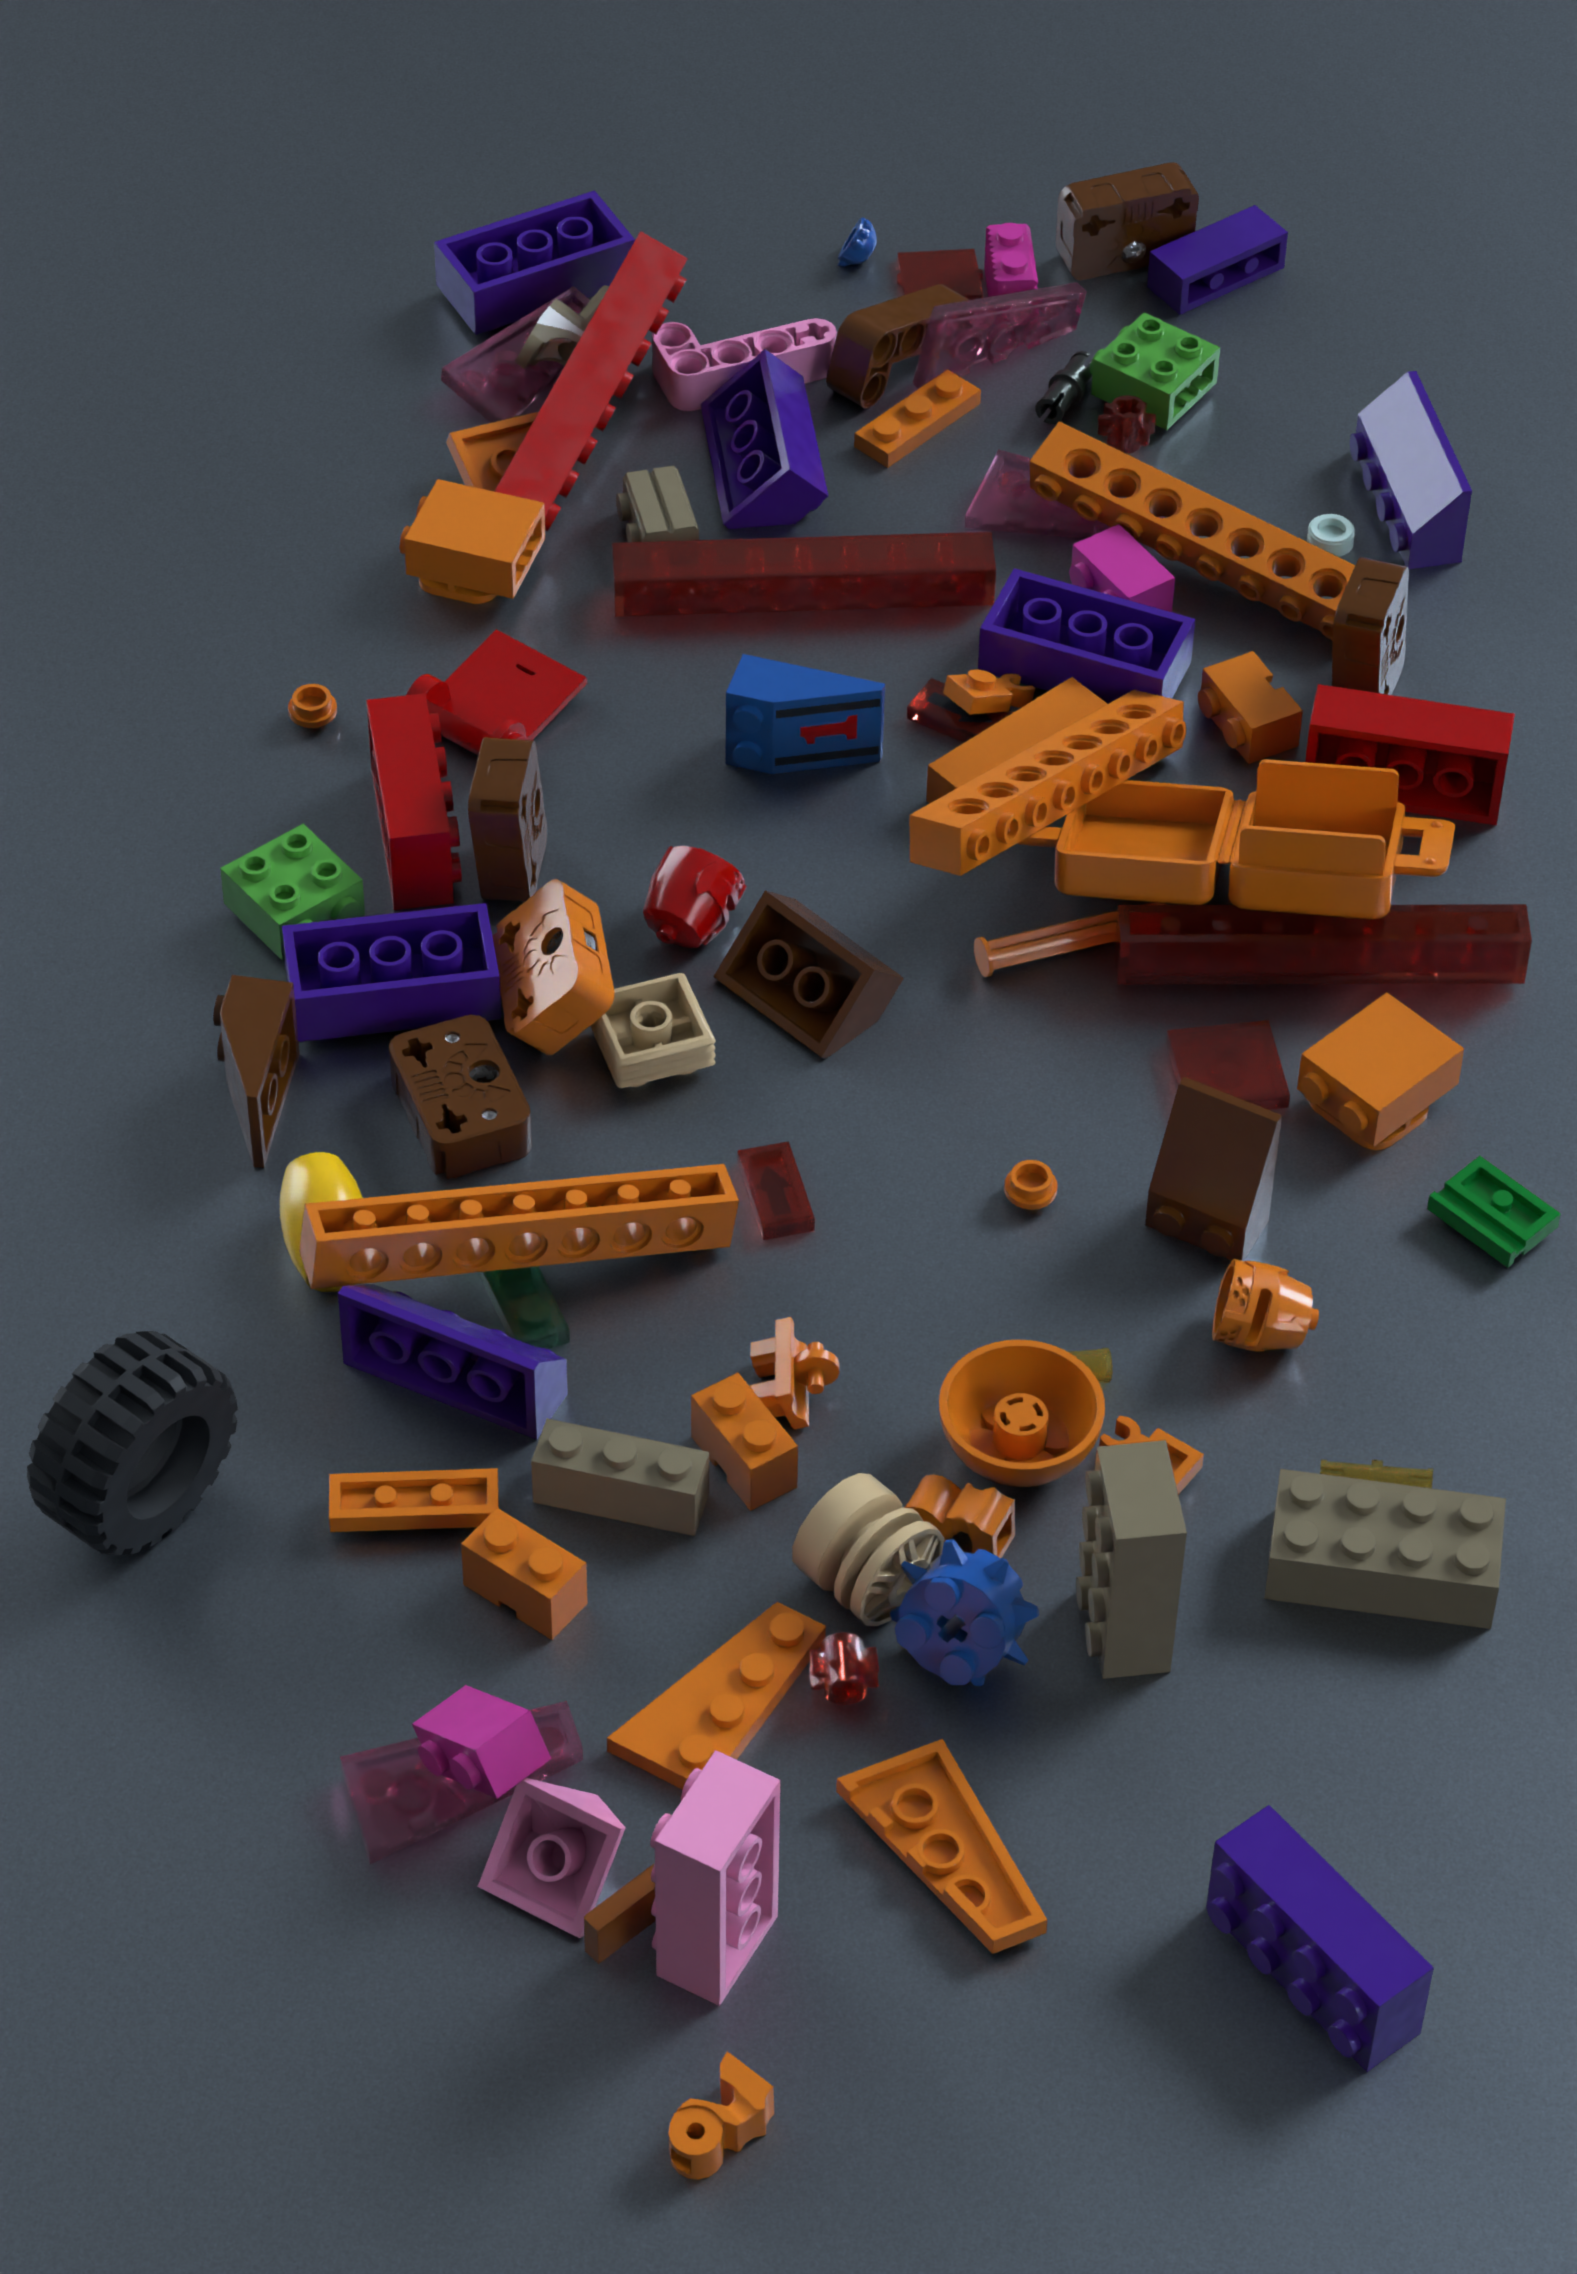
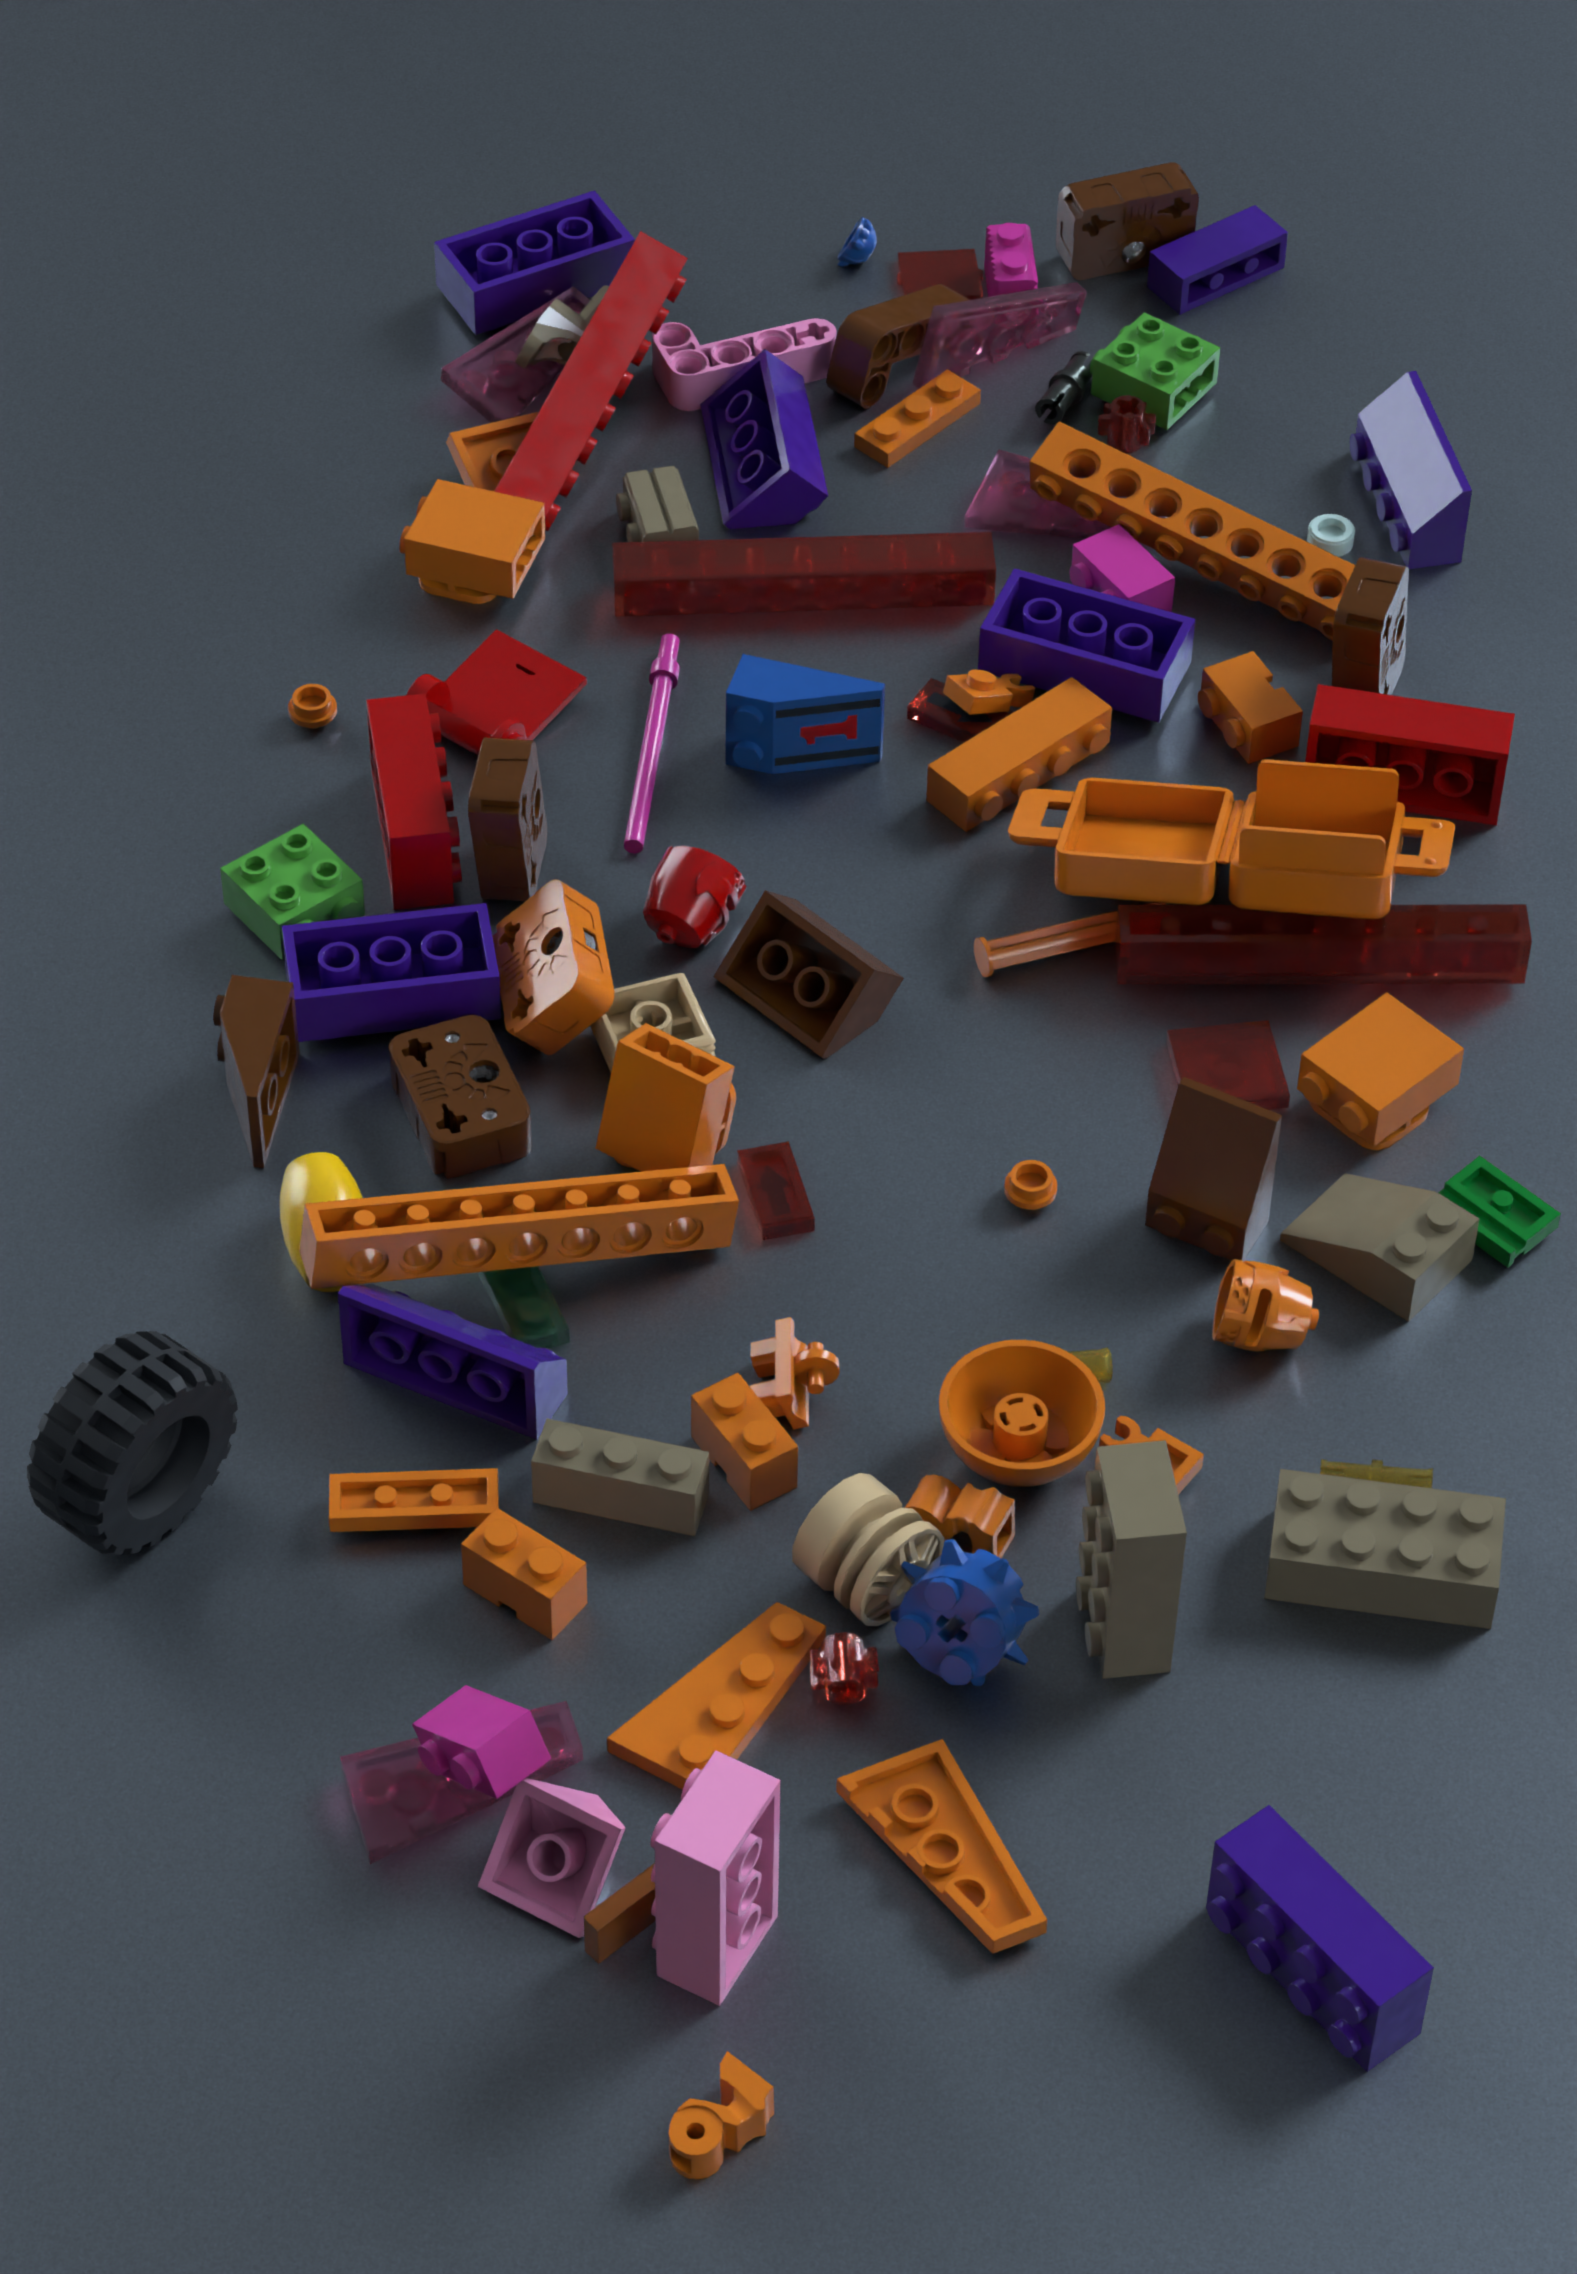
(663, 678): none -> dark pink bar
(665, 1103): none -> orange brick
(1045, 782): orange brick -> none
(1386, 1240): none -> dark tan slope

